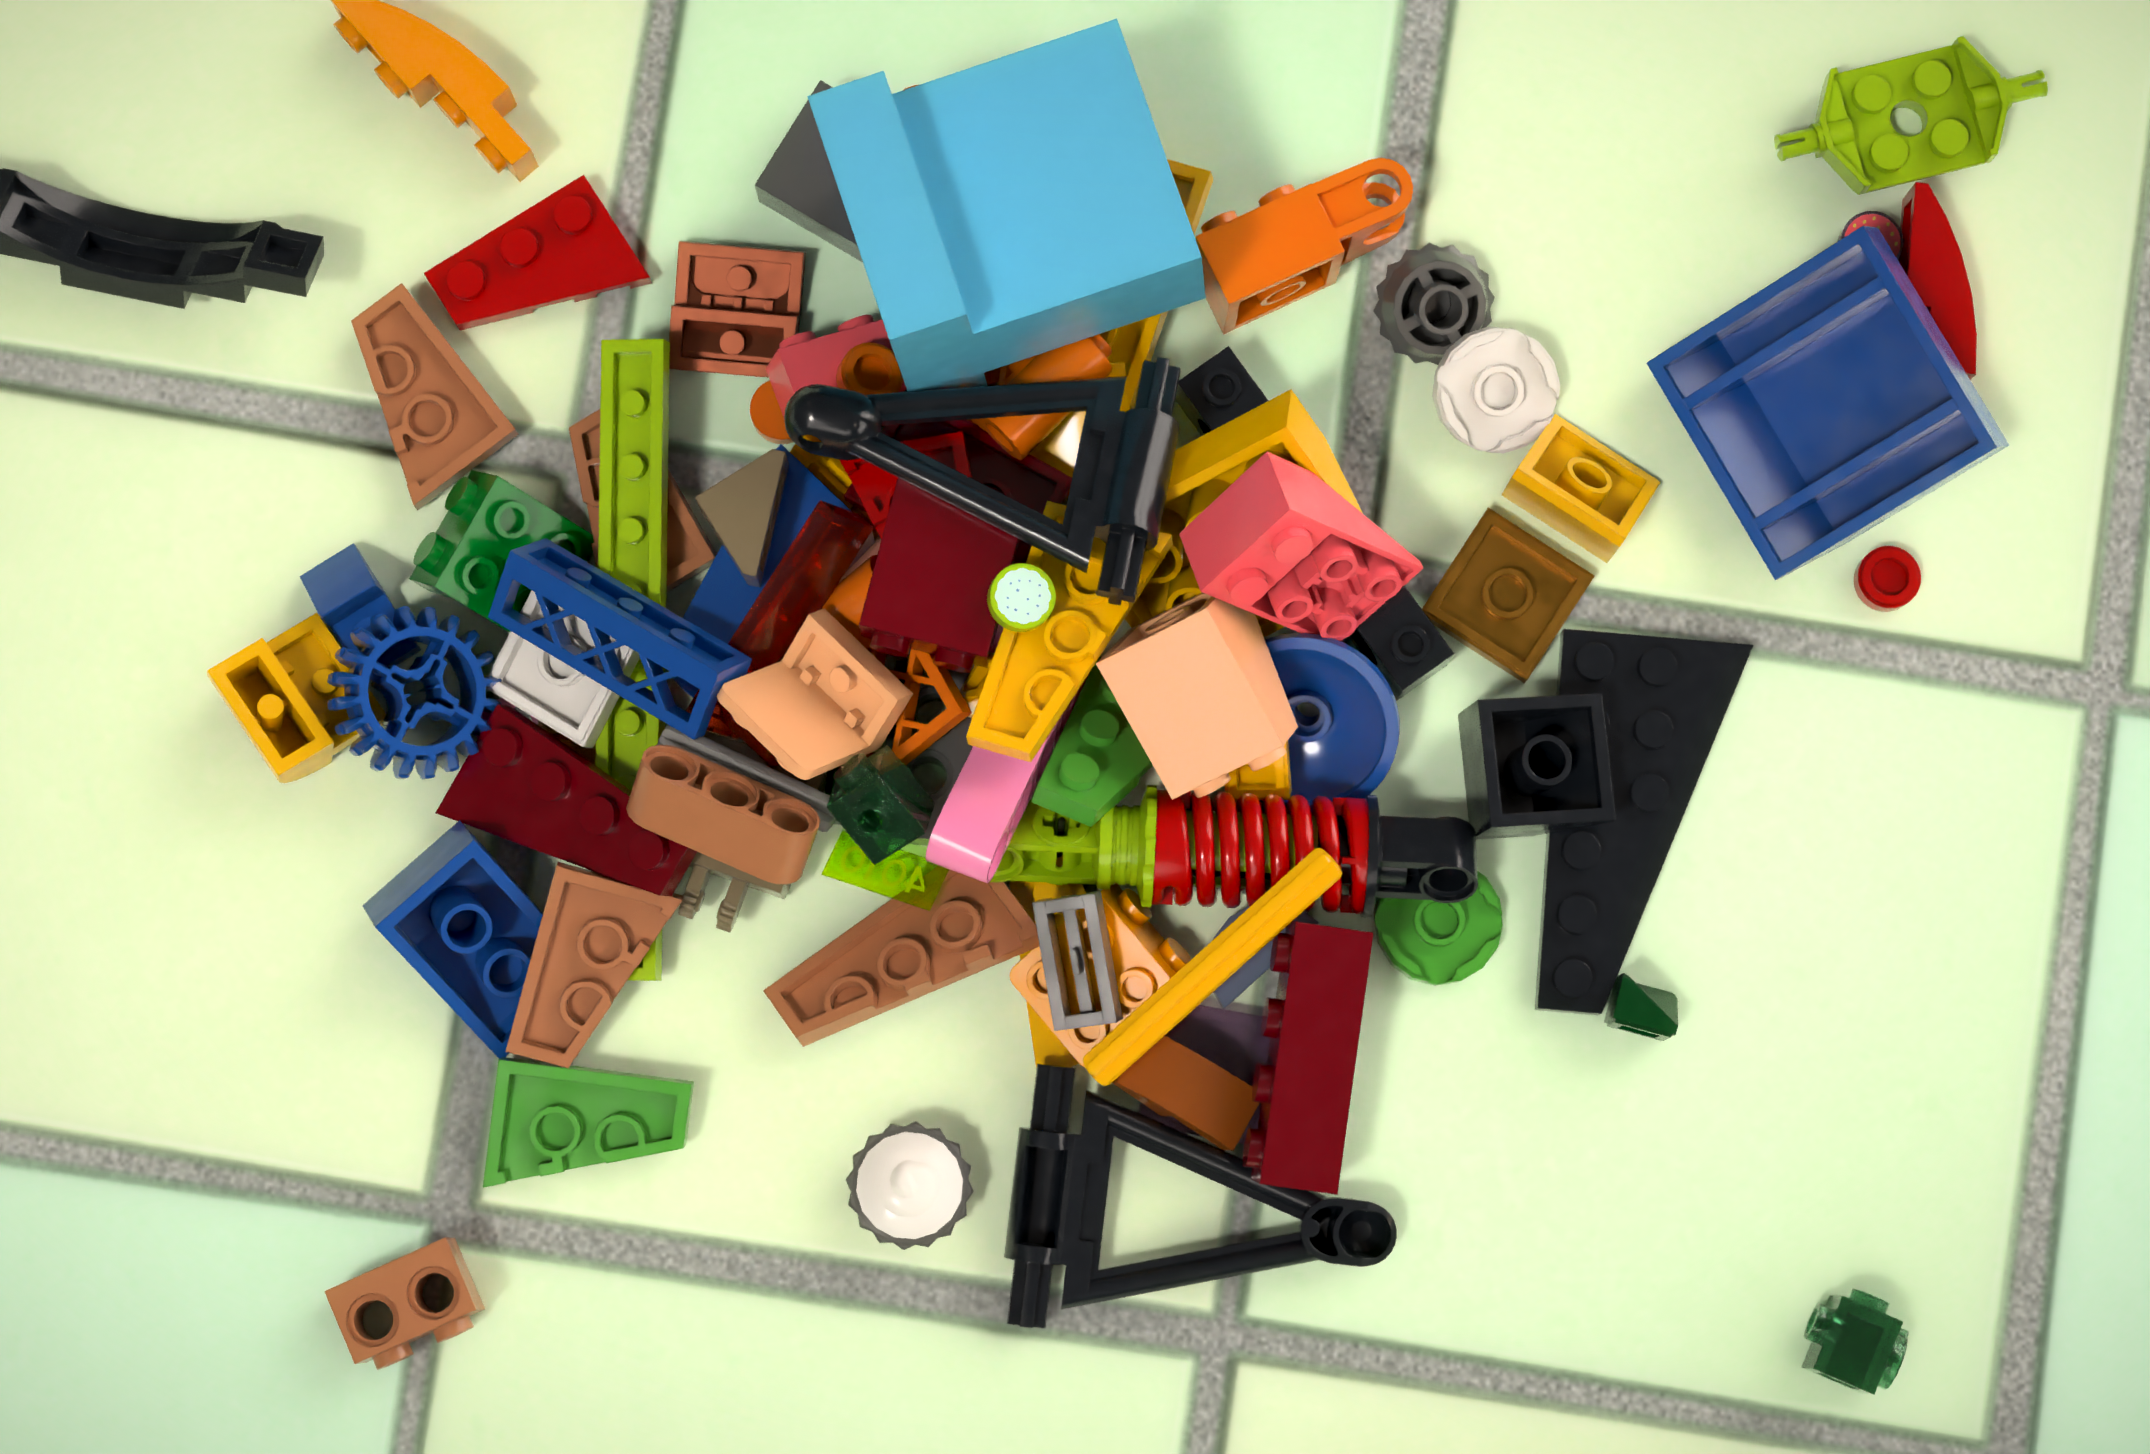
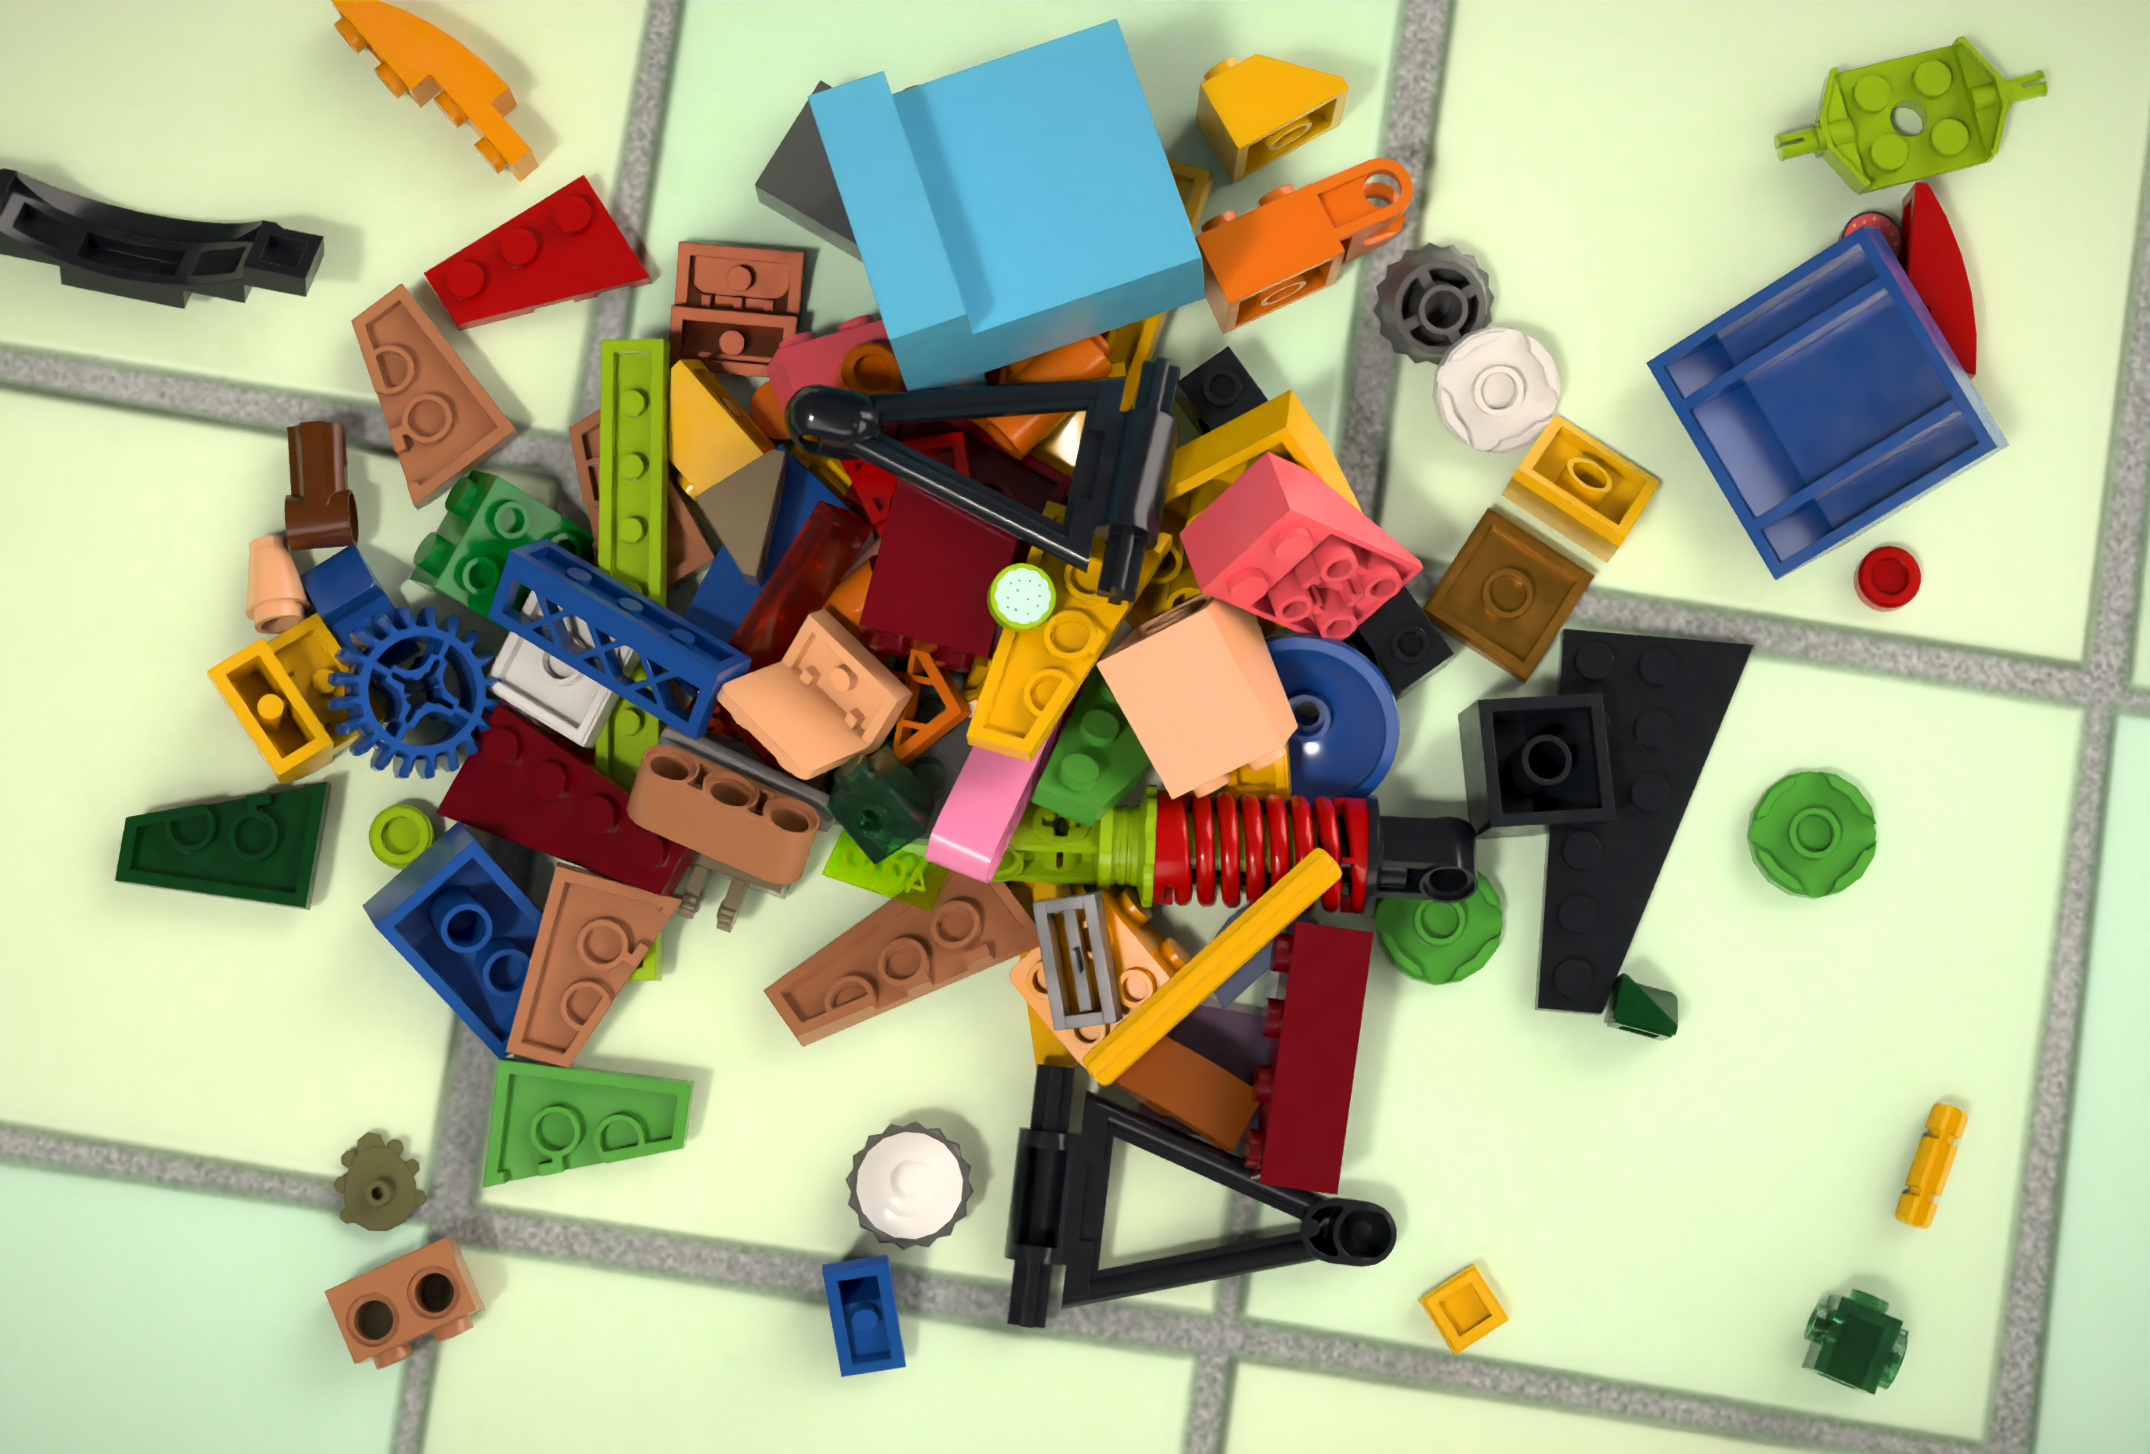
(232, 849): none -> dark green wing
(274, 586): none -> light nougat cone
(320, 505): none -> reddish brown piece
(378, 1185): none -> olive piece
(400, 835): none -> lime tile
(708, 429): none -> yellow slope
(864, 1315): none -> blue slope
(1265, 110): none -> yellow slope
(1463, 1309): none -> yellow tile
(1812, 834): none -> bright green tile
(1931, 1166): none -> yellow axle

